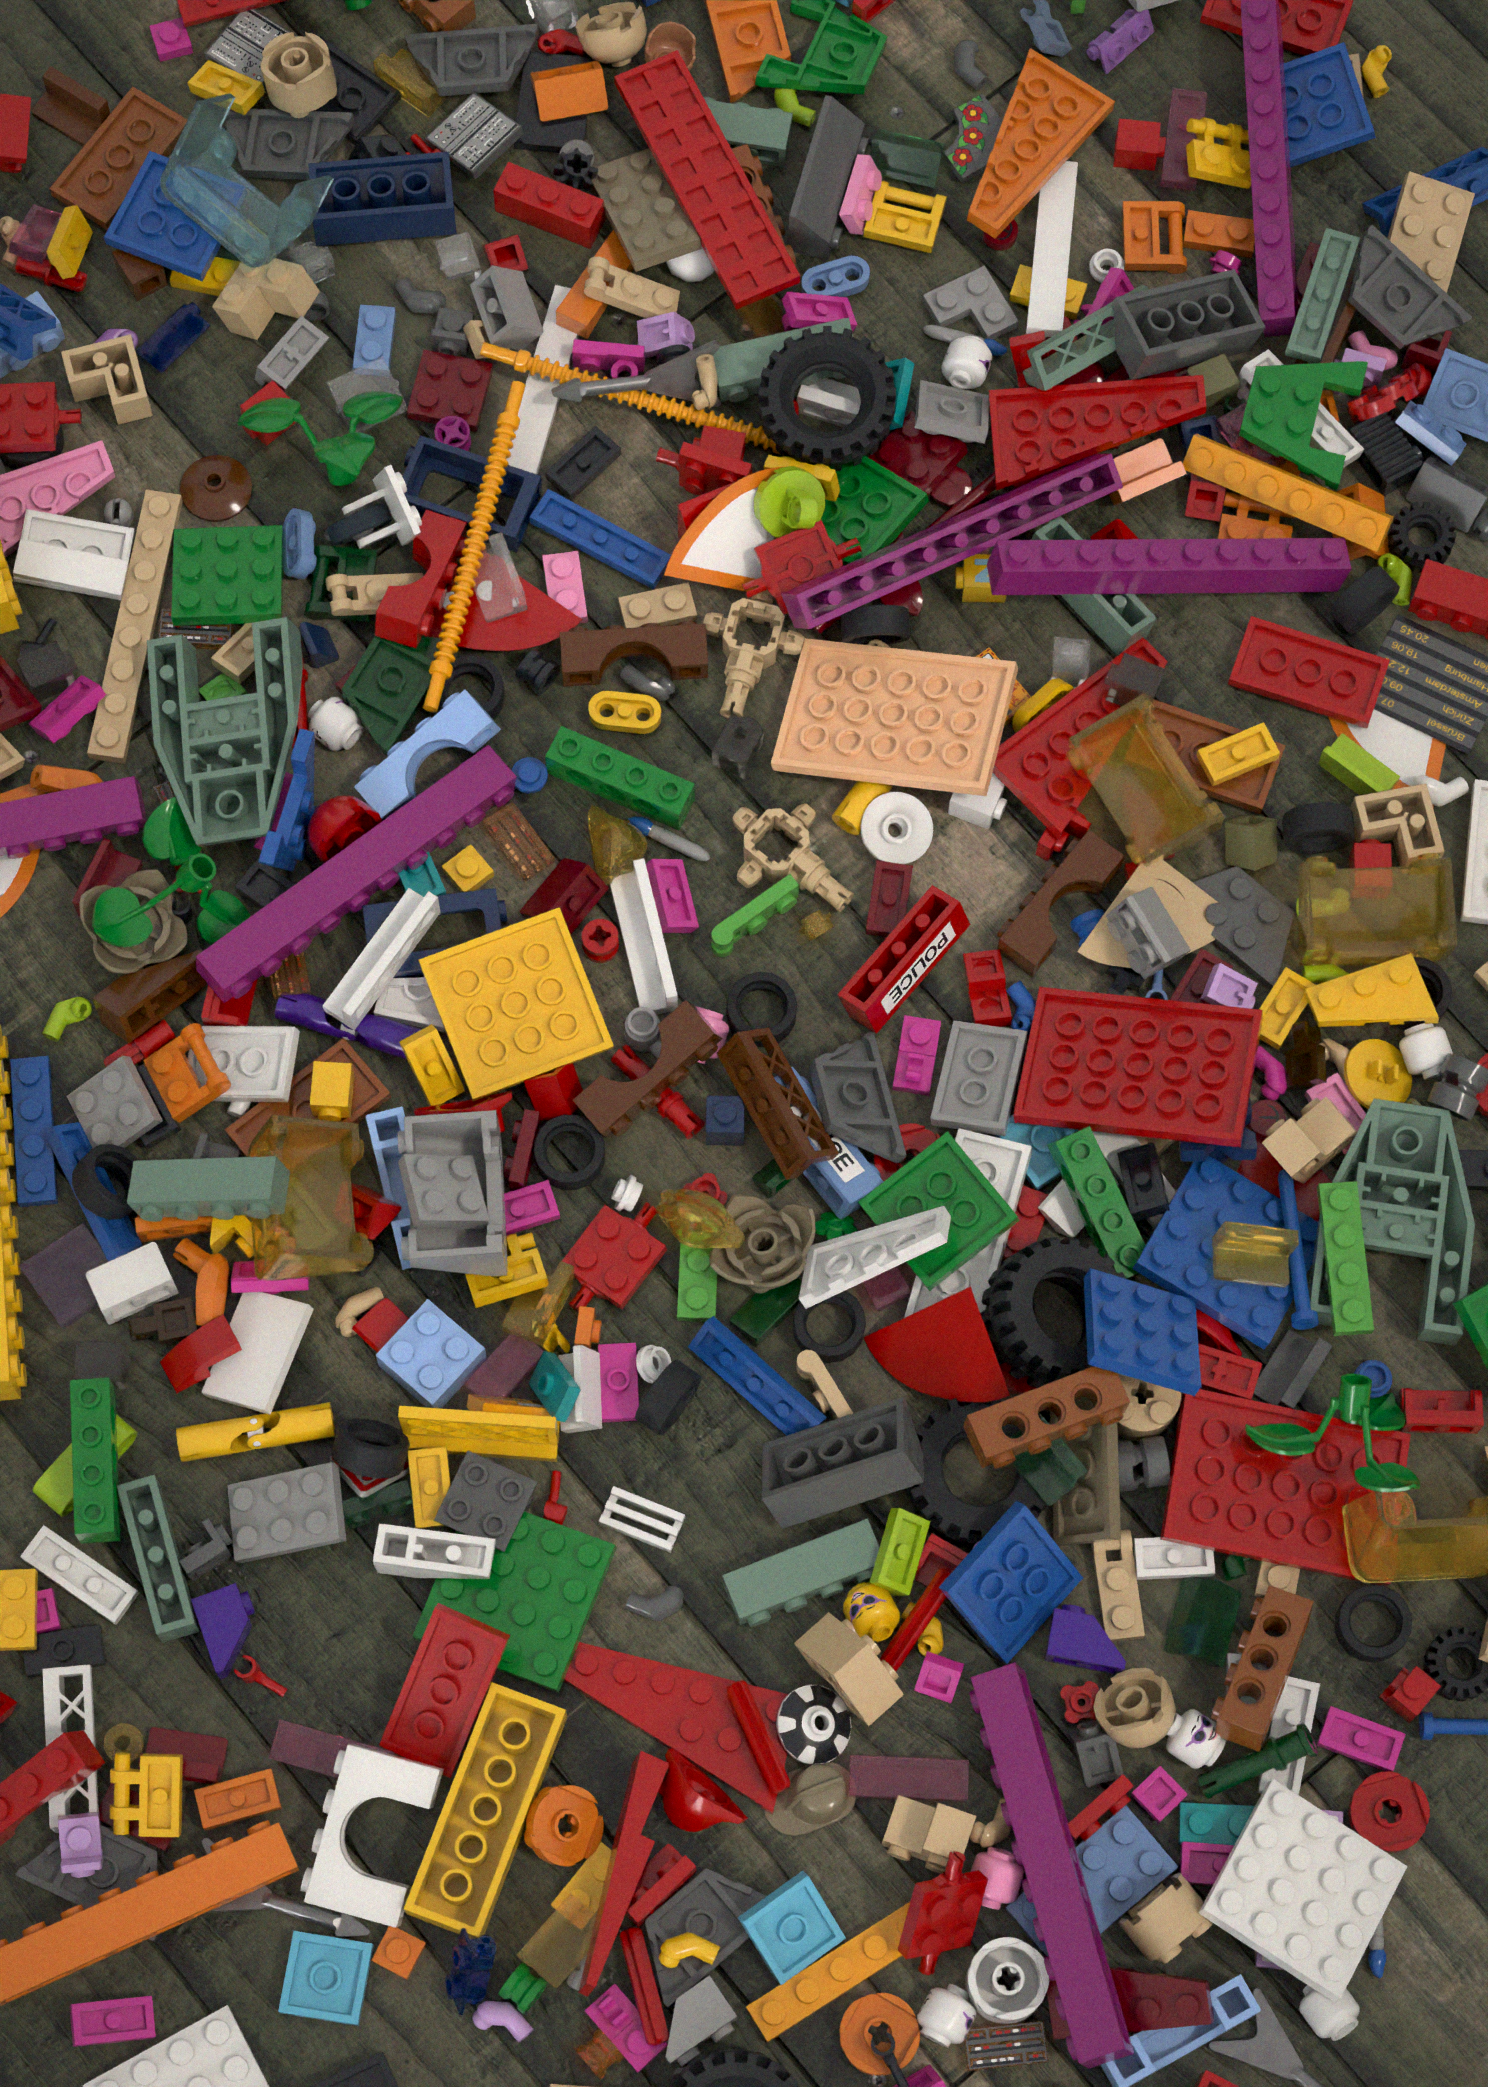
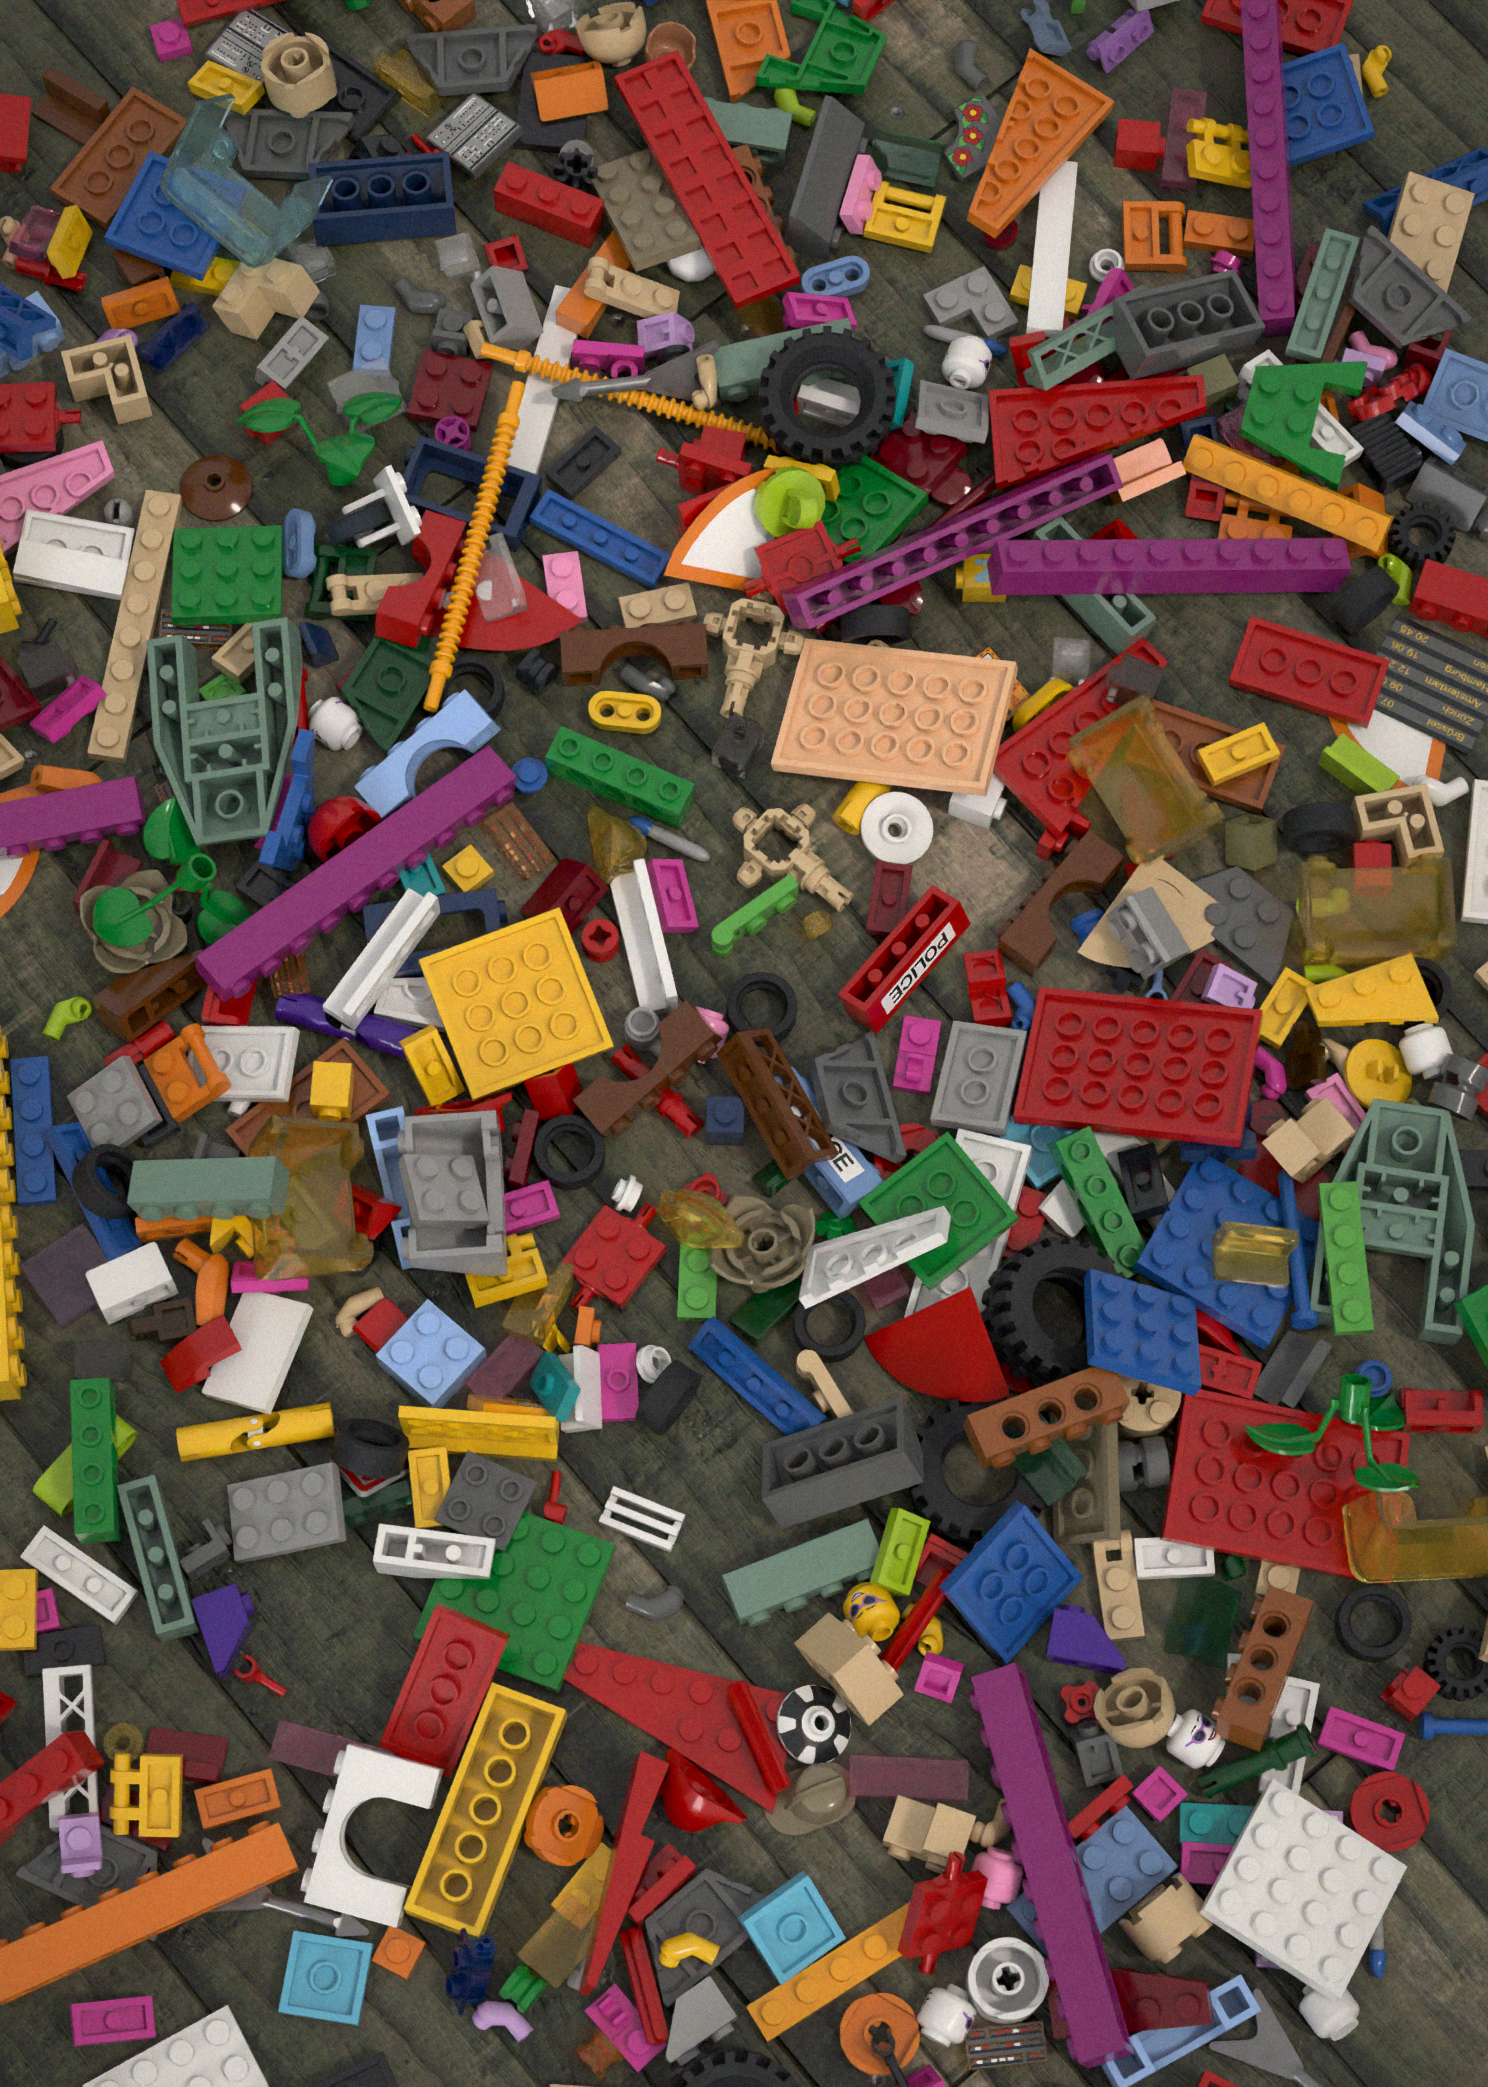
(141, 304): none -> orange plate

